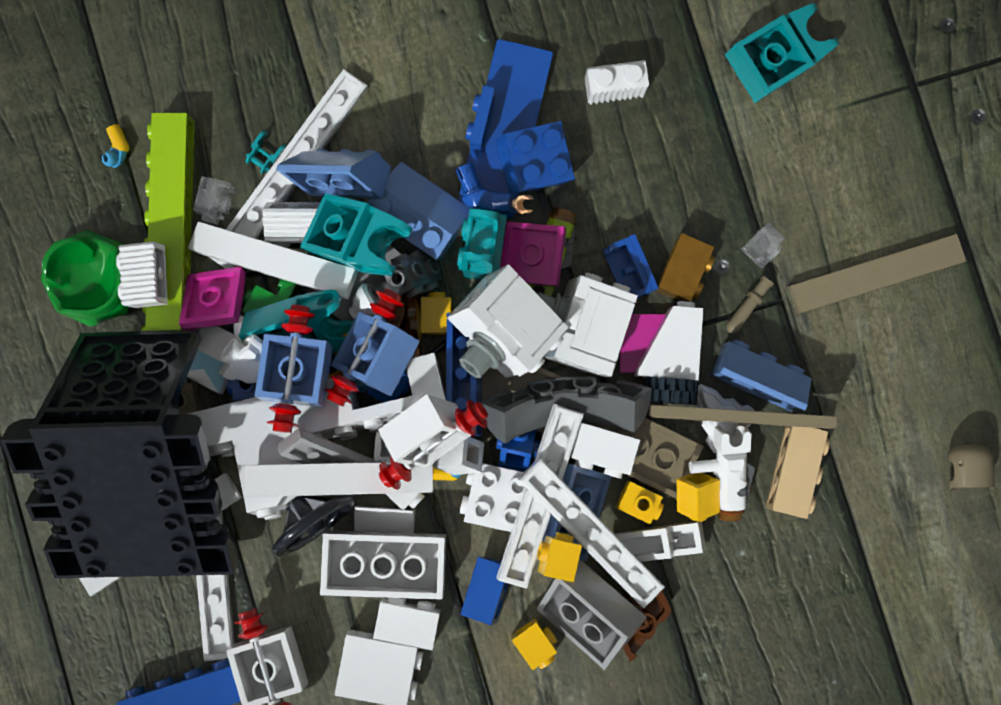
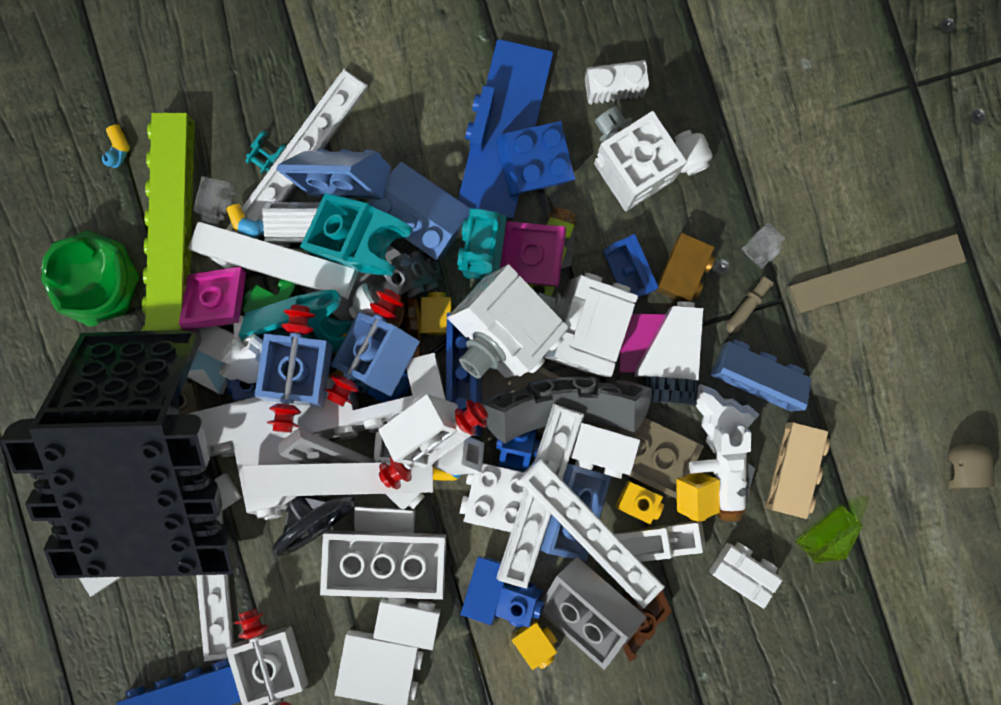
(142, 275): white brick -> none
(242, 224): none -> arm
(485, 199): blue arm -> none
(520, 604): none -> blue brick
(559, 556): yellow brick -> none
(636, 156): none -> white piece
(694, 150): none -> white head
(738, 416): dark tan tile -> none
(745, 574): none -> white brick
(787, 48): teal brick -> none
(831, 537): none -> clear neon green slope

